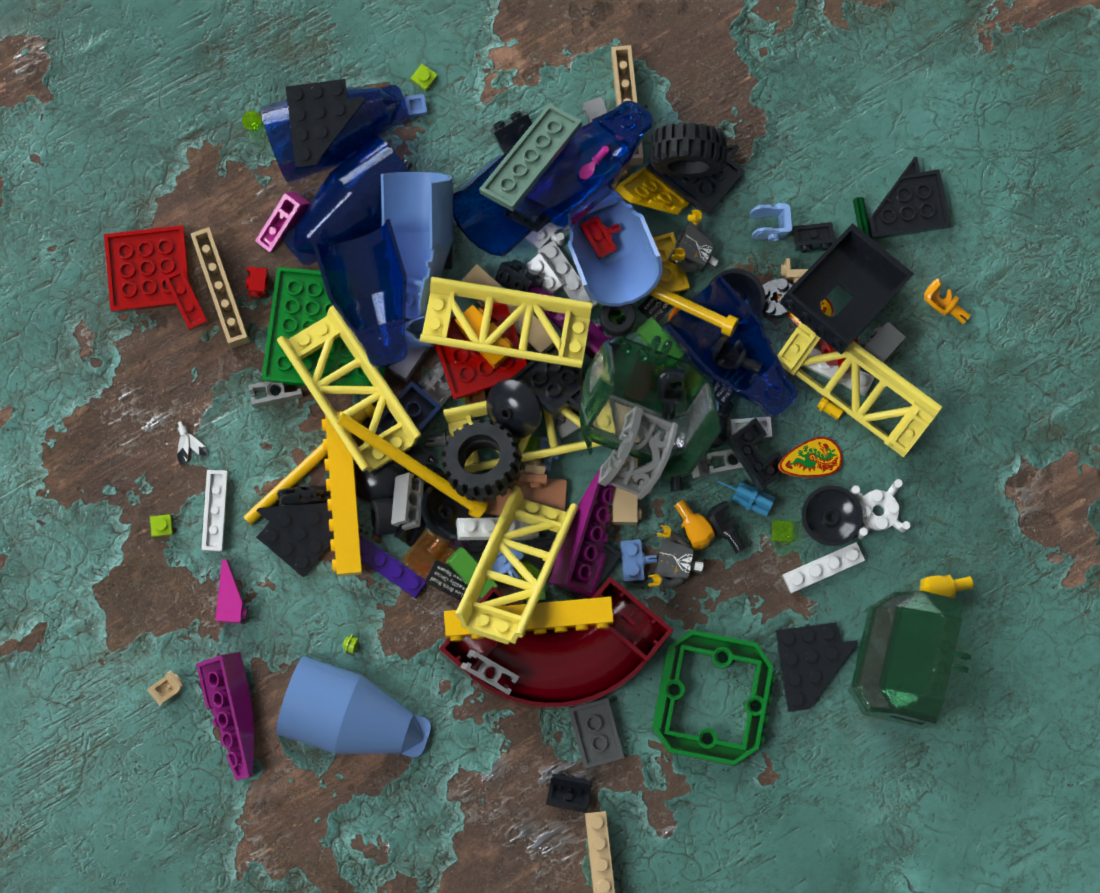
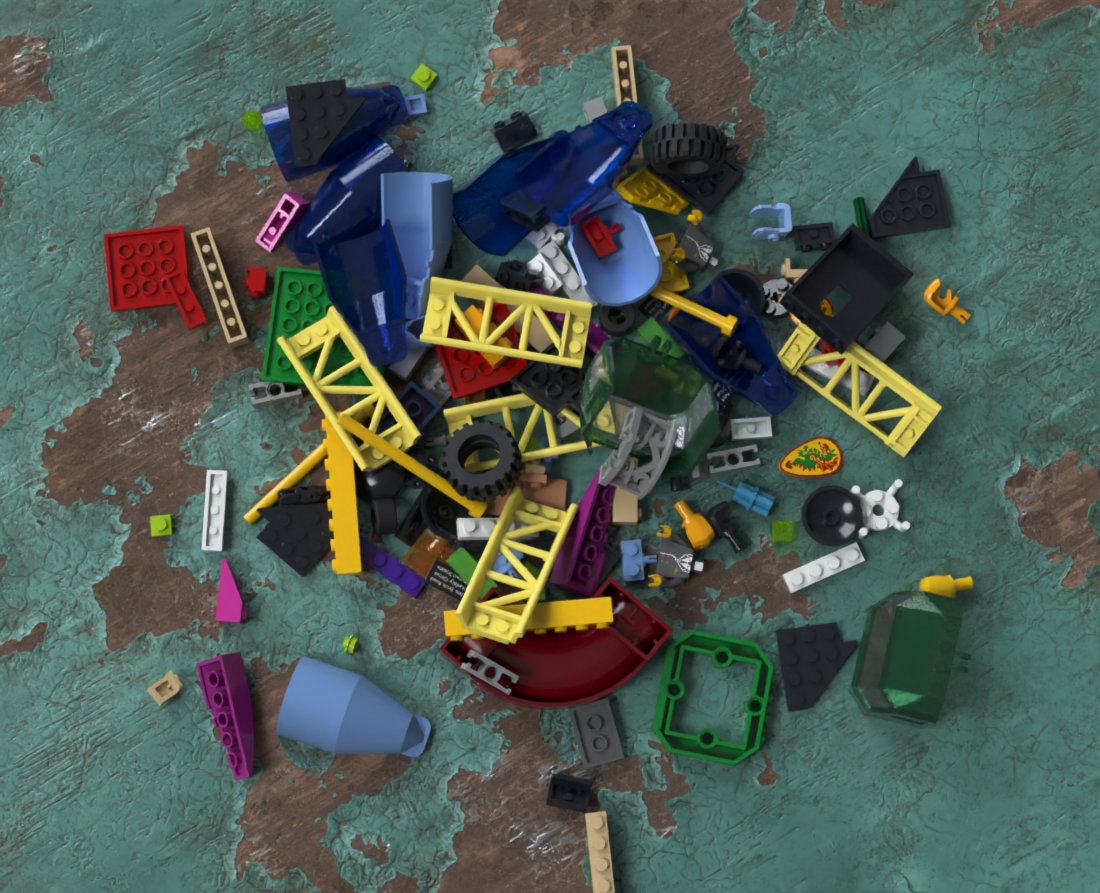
(187, 440): white piece -> none
(407, 501): light grey piece -> none
(521, 404): black dish -> none
(530, 157): sand green plate -> none
(588, 169): dark pink piece -> none
(668, 391): black piece -> none
(743, 445): black plate -> none
(829, 408): yellow pin -> none

